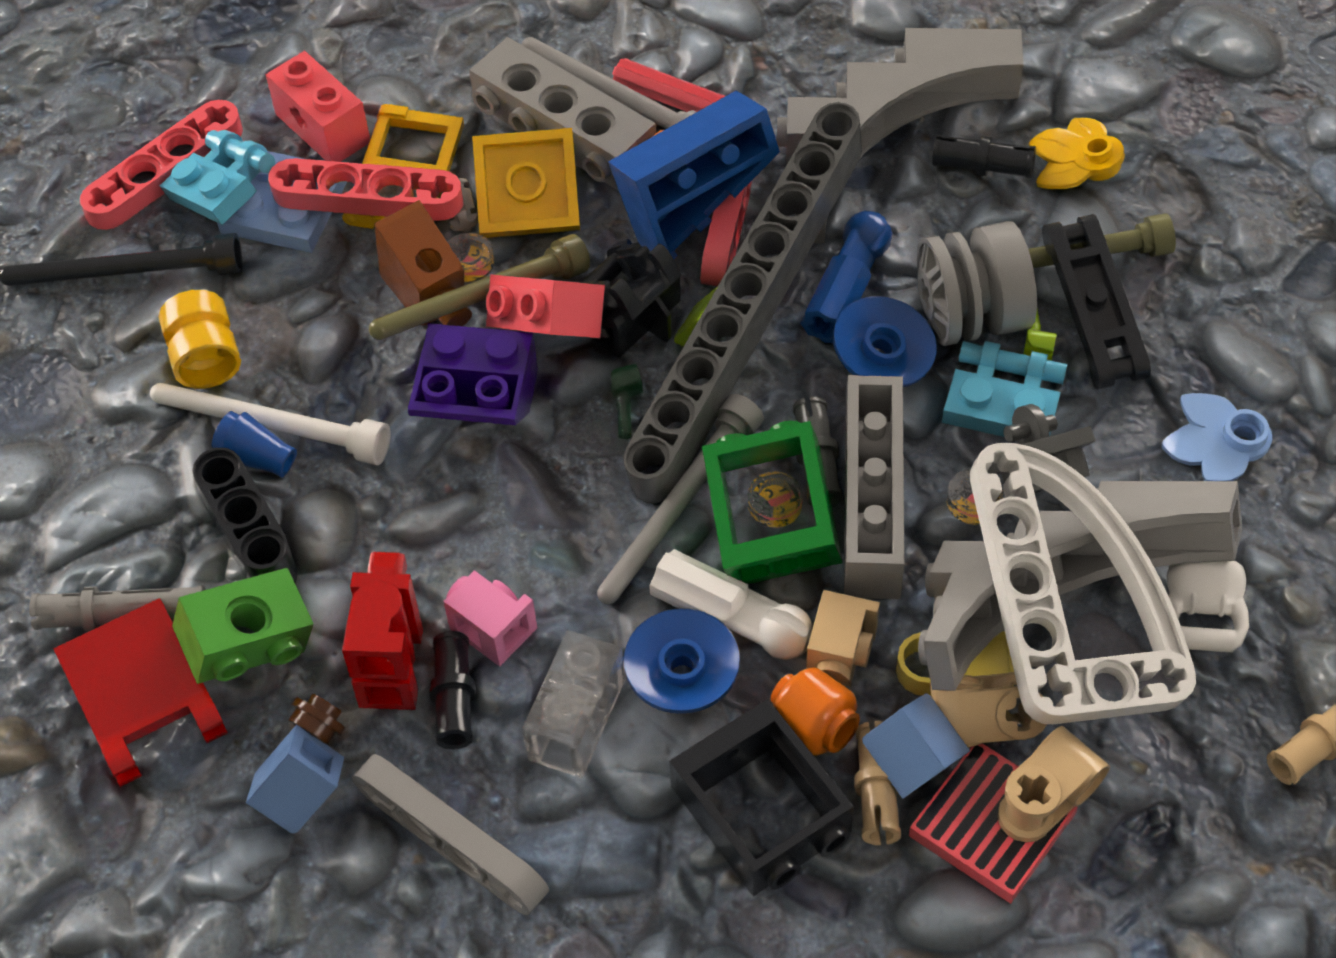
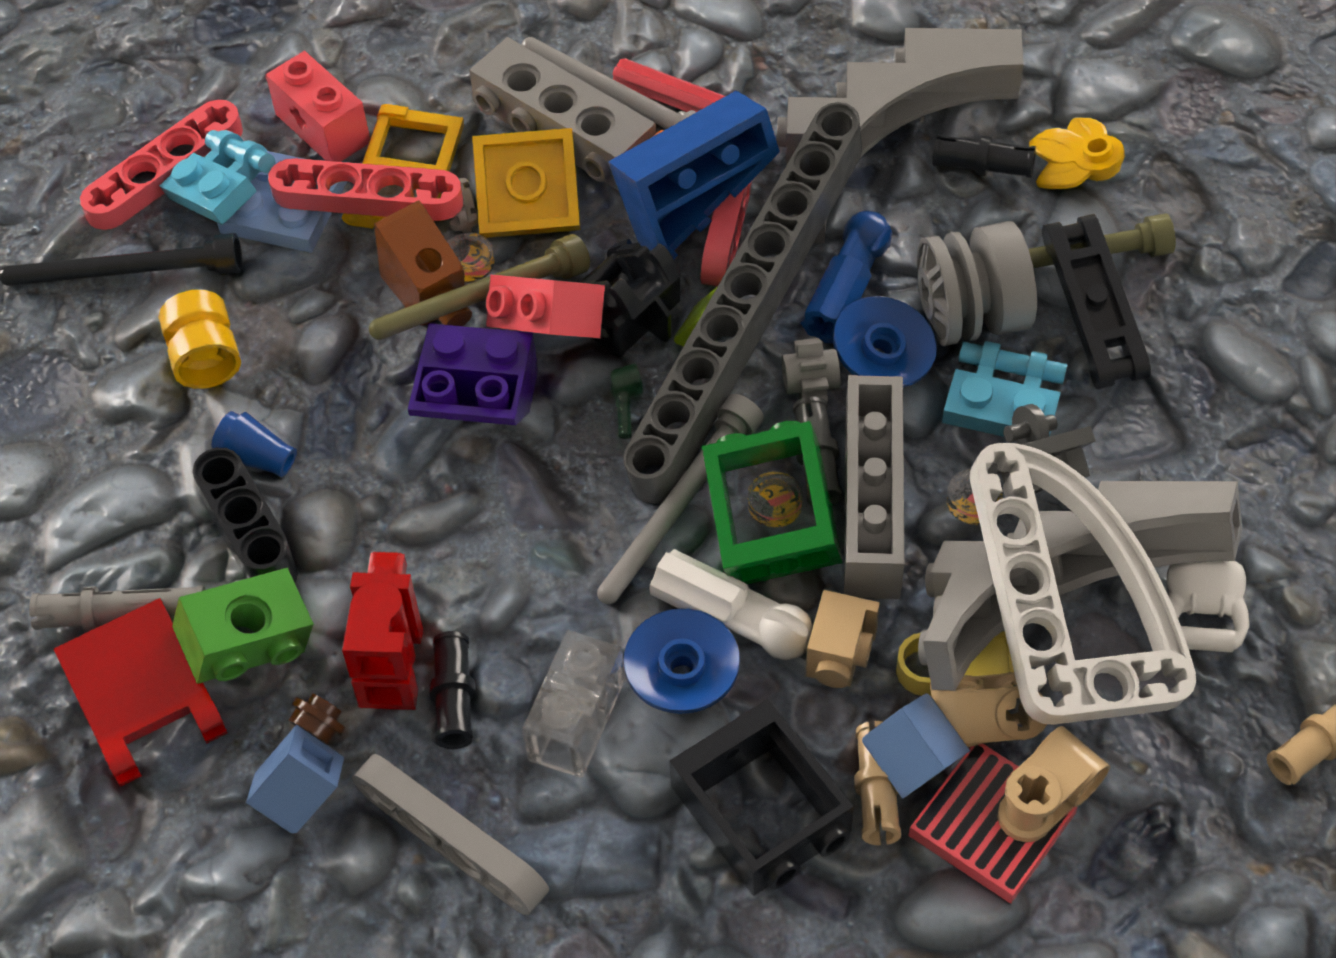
(365, 440): white piece -> none
(490, 616): bright pink brick -> none
(810, 370): none -> light grey gear
(817, 709): orange head -> none
(1039, 340): lime hand -> none
(1214, 436): light blue plate -> none

